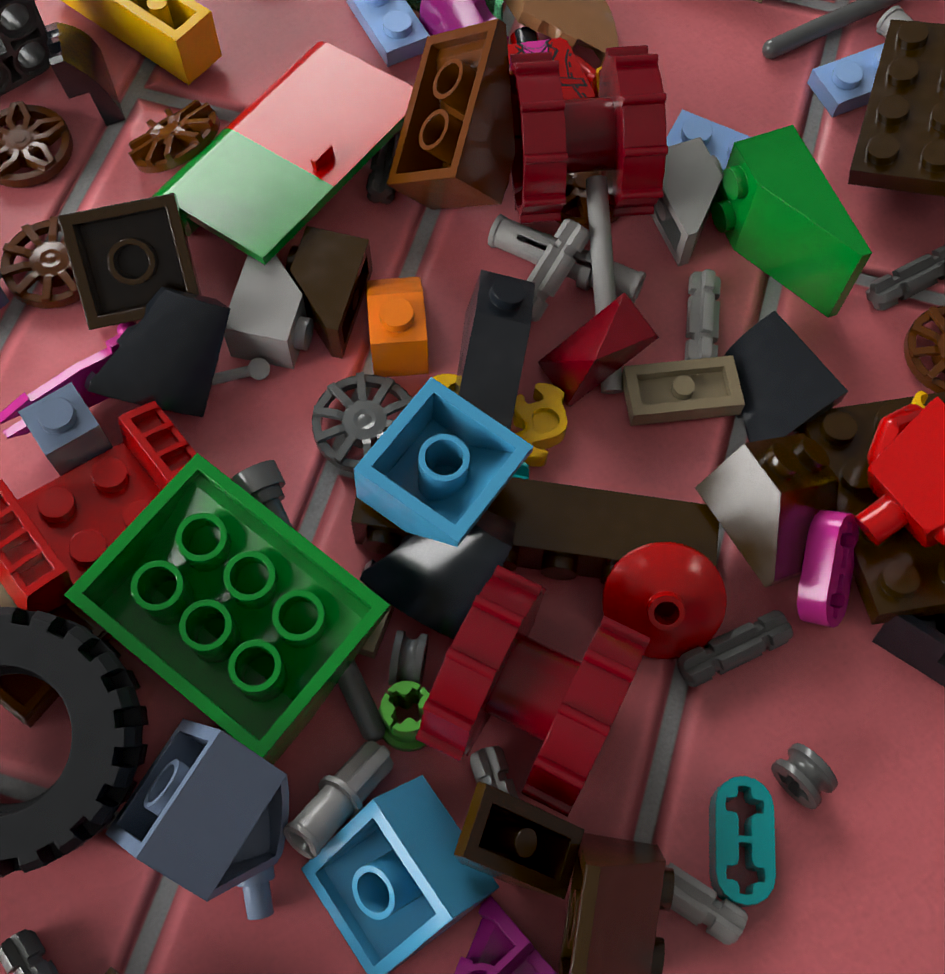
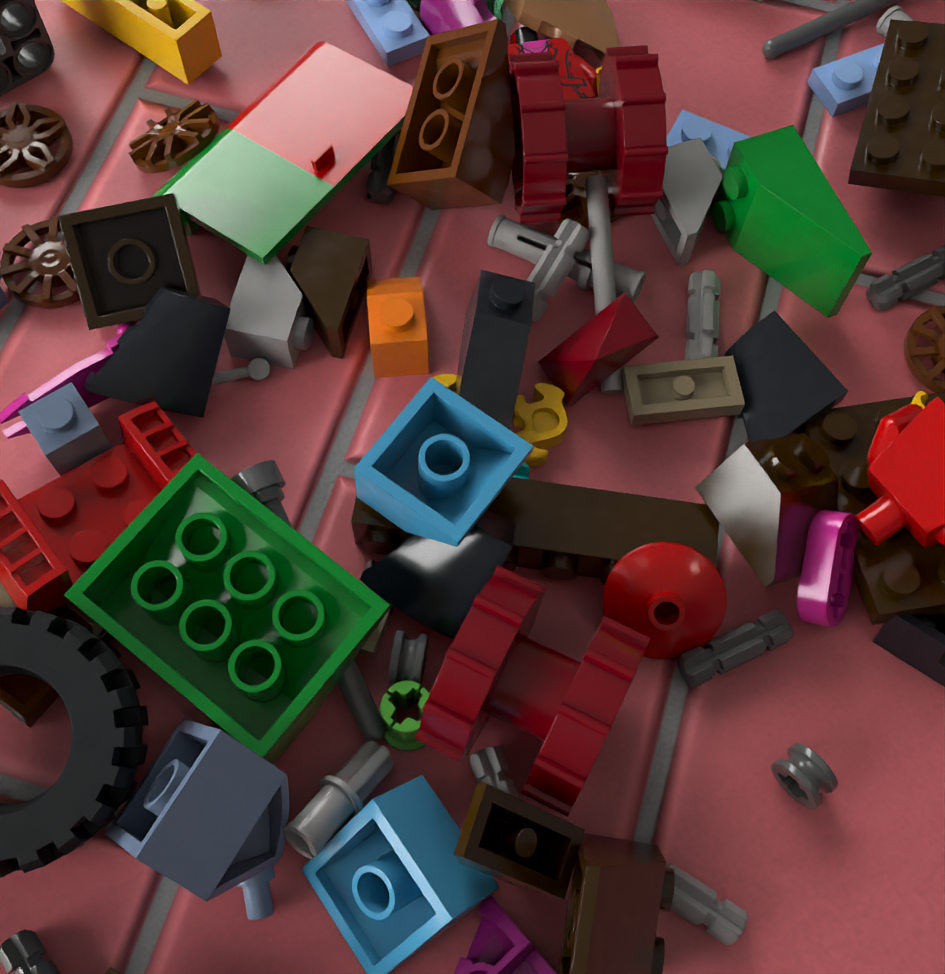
(82, 69): black slope -> none
(361, 421): dark grey wheel -> none
(757, 841): teal beam -> none

